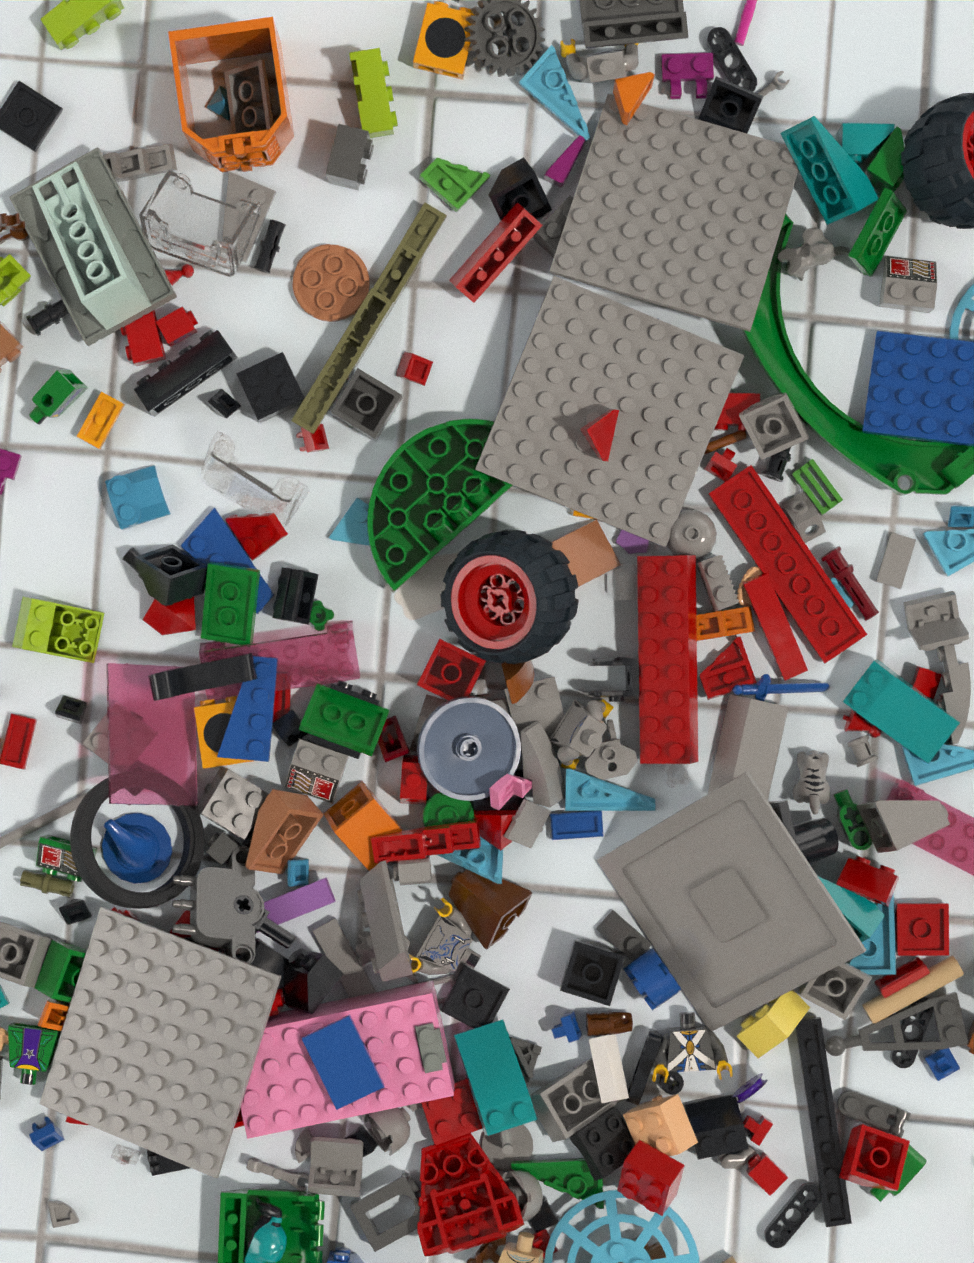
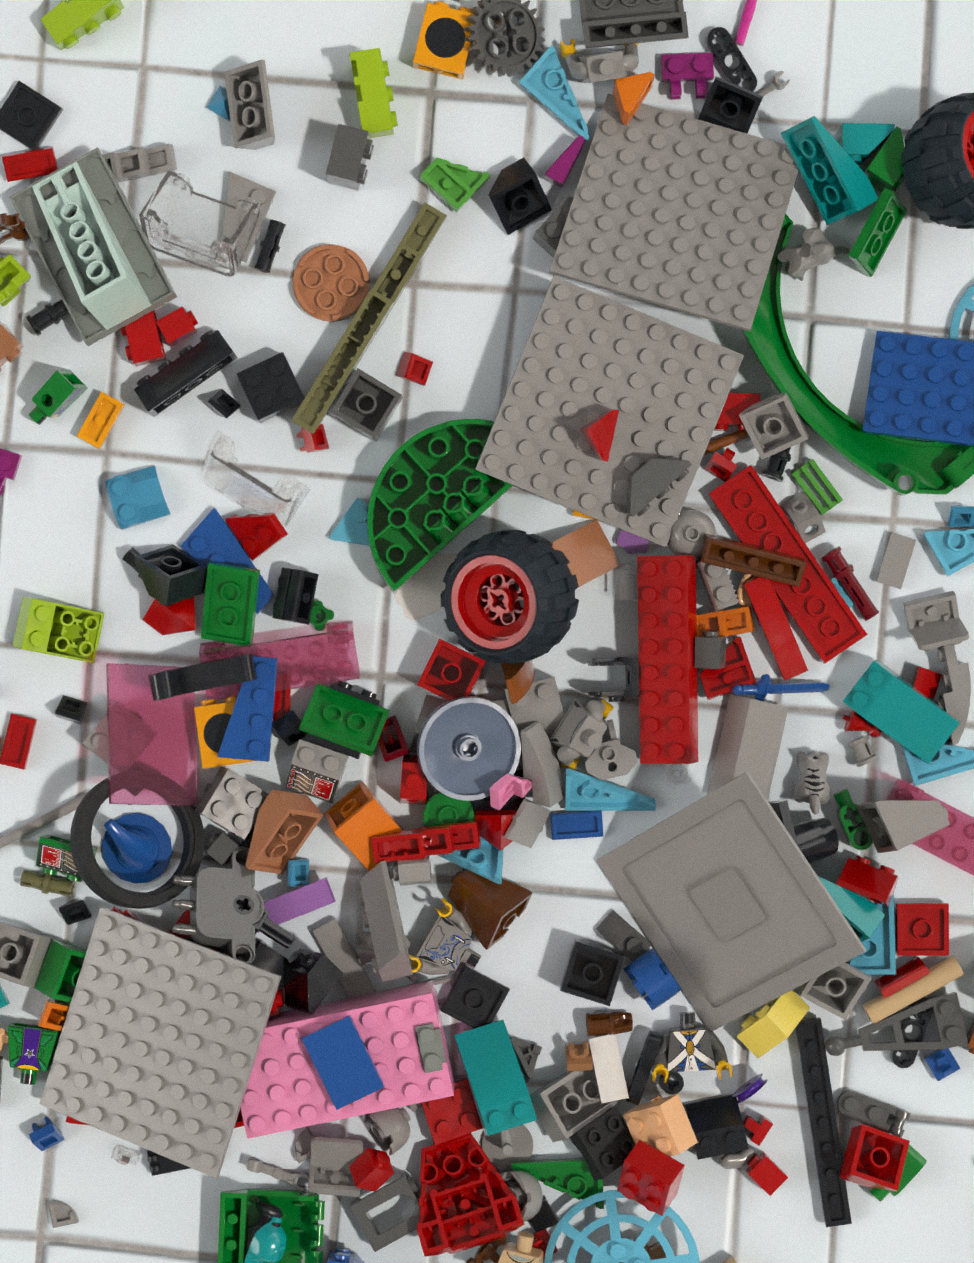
(29, 164): none -> red tile
(174, 275): red piece -> none
(227, 42): orange container -> none
(362, 1134): black slope -> none
(371, 1169): none -> red brick
(495, 252): red brick -> none
(568, 1027): blue tile -> none
(578, 1057): none -> medium nougat tile
(652, 481): none -> dark grey slope
(710, 650): none -> dark grey brick
(752, 560): none -> reddish brown slope
(774, 1225): black beam -> none
(908, 284): light grey slope -> none

